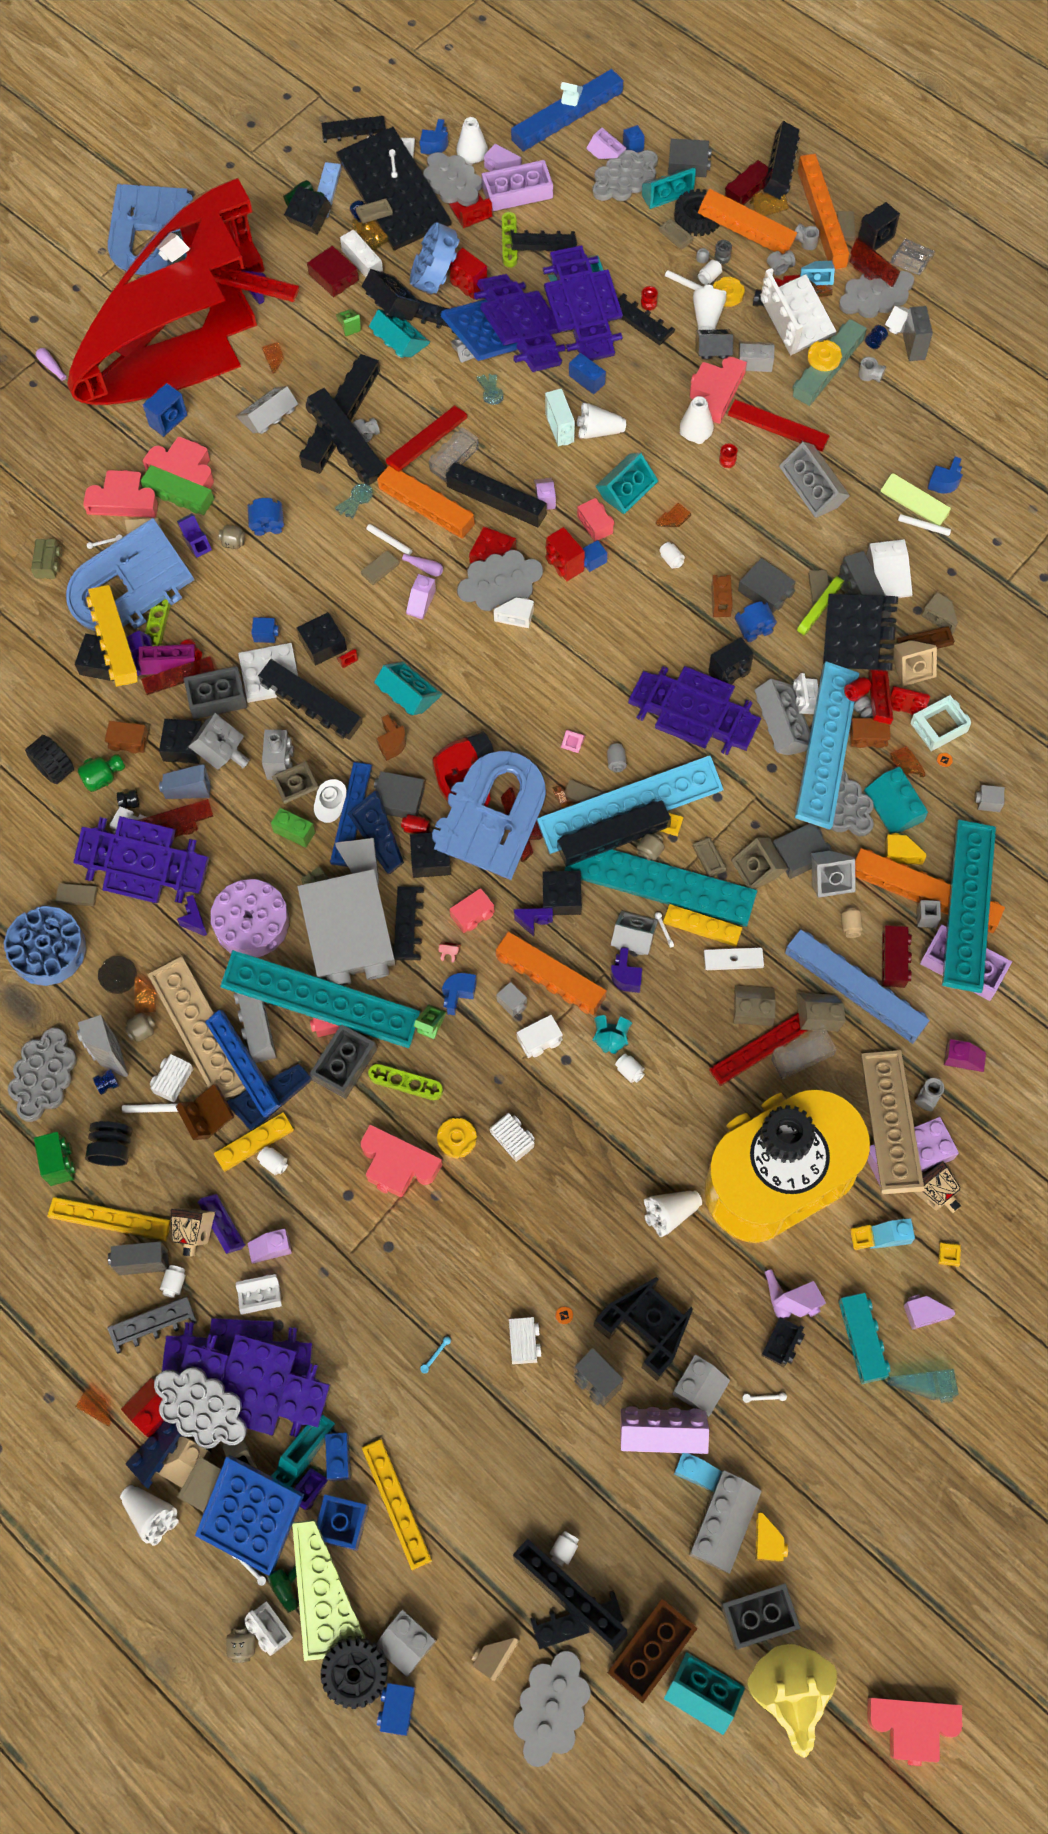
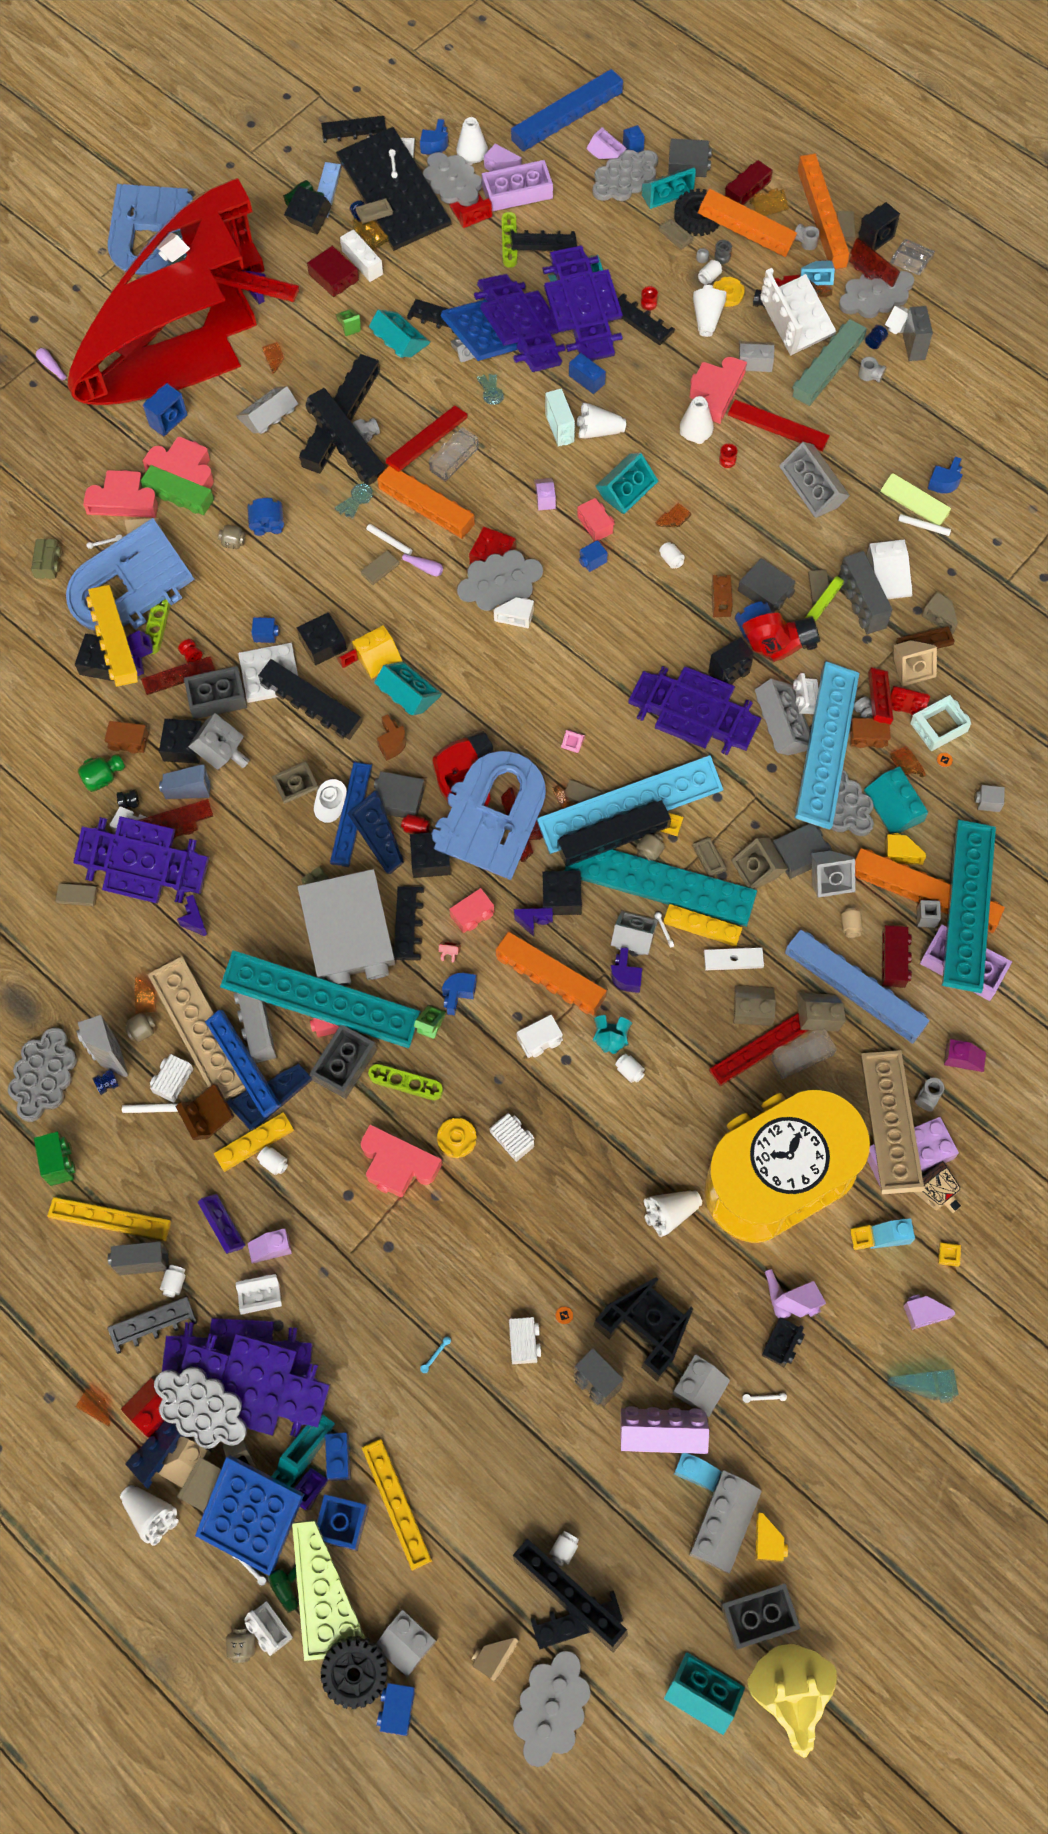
(45, 945): medium blue brick -> none
(49, 759): black tyre -> none
(108, 1143): black wheel -> none
(117, 975): clear smoke tile -> none
(161, 658): magenta slope -> none
(191, 1228): tan torso -> none
(193, 536): dark purple brick -> none
(244, 901): lavender brick -> none
(276, 752): light grey brick -> none
(293, 827): bright green brick -> none
(359, 855): light grey slope -> none
(376, 650): none -> yellow slope
(390, 295): black brick -> none
(421, 596): lavender slope -> none
(434, 259): medium blue brick -> none
(466, 272): red brick -> none
(496, 494): black brick -> none
(512, 999): light grey brick -> none
(564, 554): red brick -> none
(571, 93): light aqua slope -> none
(616, 758): light grey brick -> none
(652, 1651): reddish brown brick -> none
(683, 281): white bar -> none
(714, 343): brick -> none
(777, 639): none -> red piece
(781, 262): light grey piece -> none
(782, 160): black brick -> none
(784, 1150): black tyre -> none
(824, 355): yellow tile -> none
(856, 631): black hinge -> none
(857, 688): red brick -> none
(863, 1338): teal brick -> none
(914, 1727): coral brick -> none

